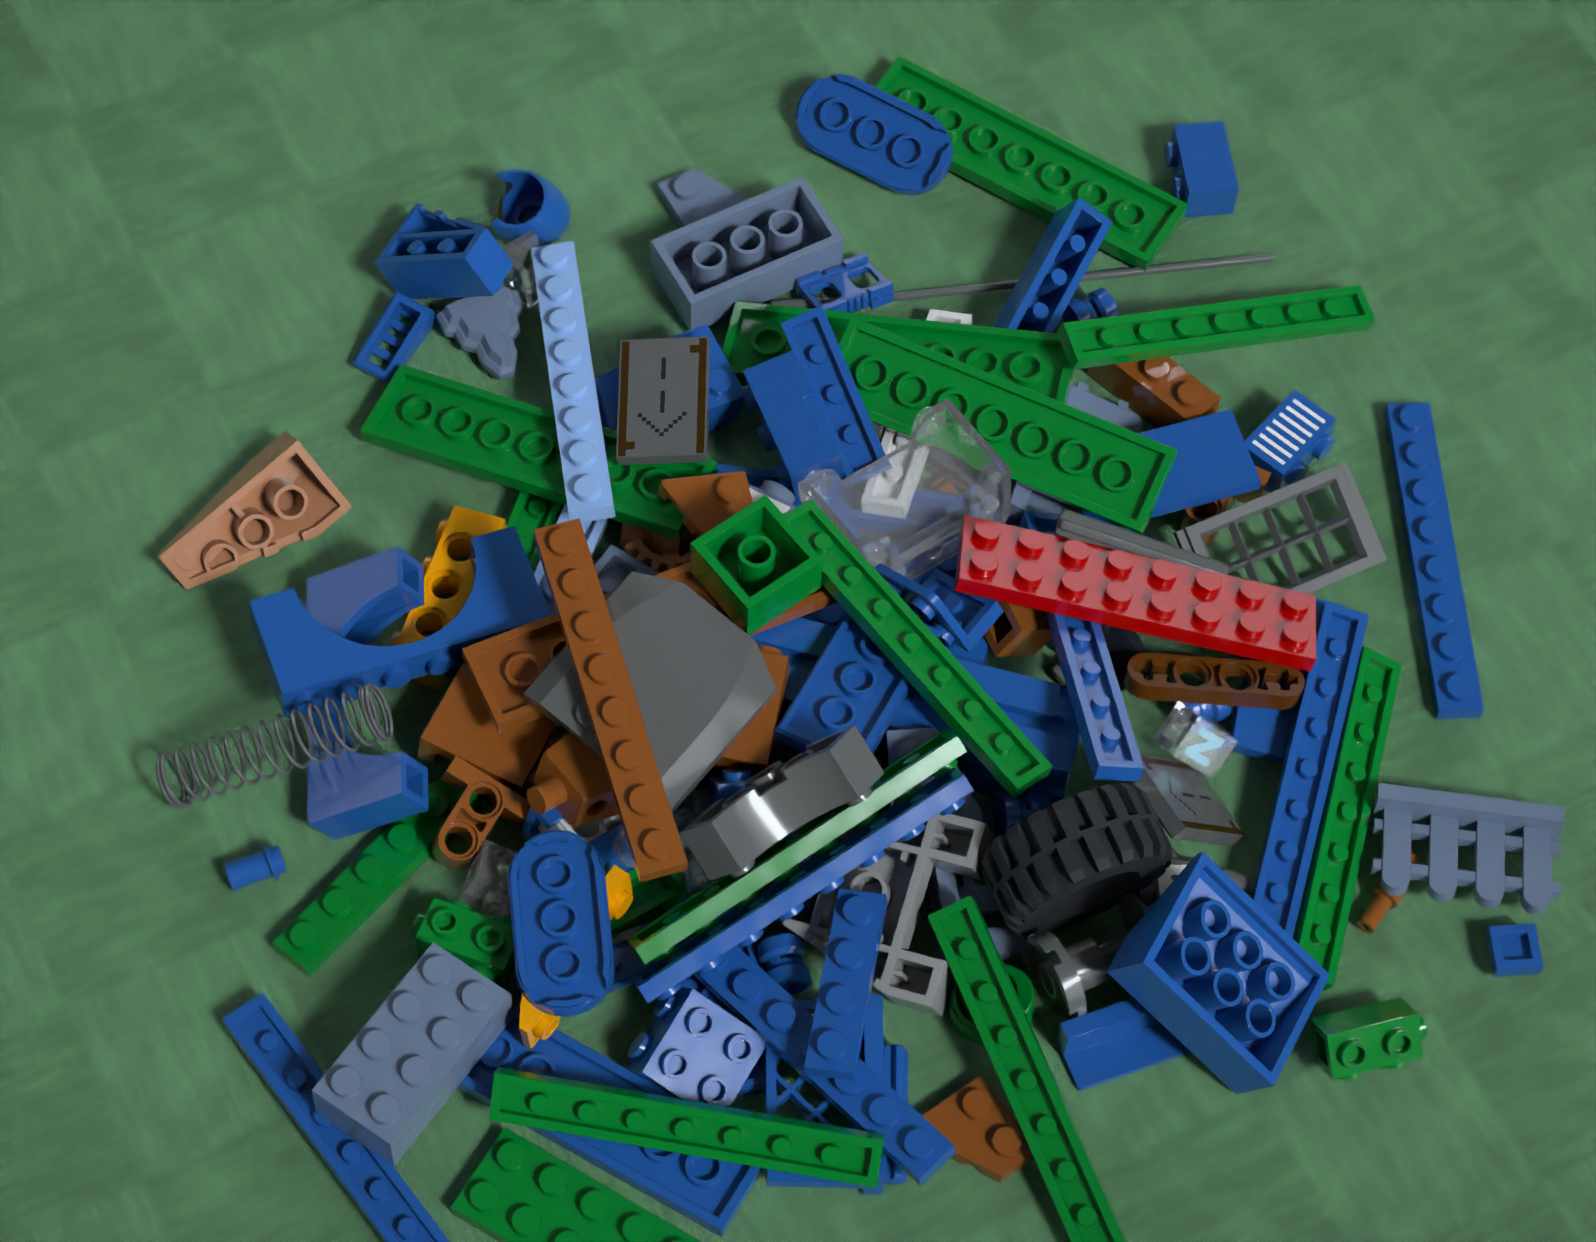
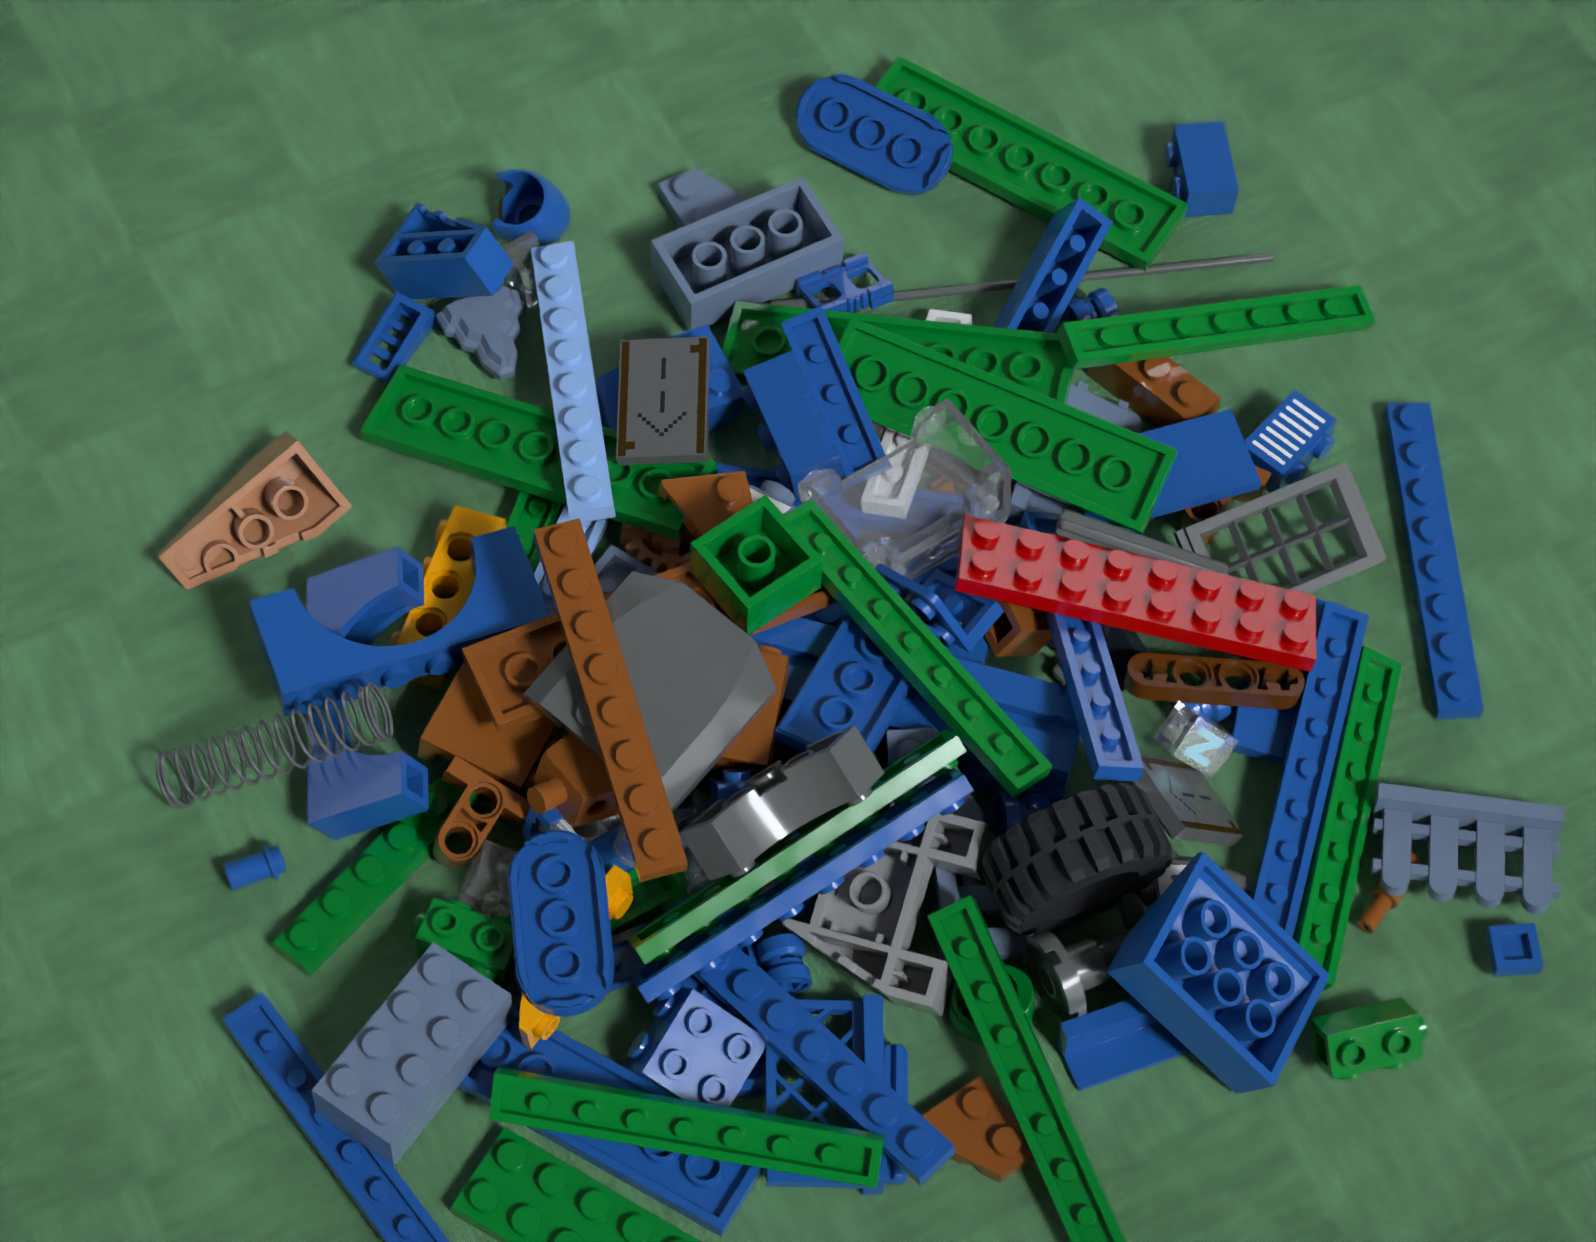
(846, 984): blue plate -> none

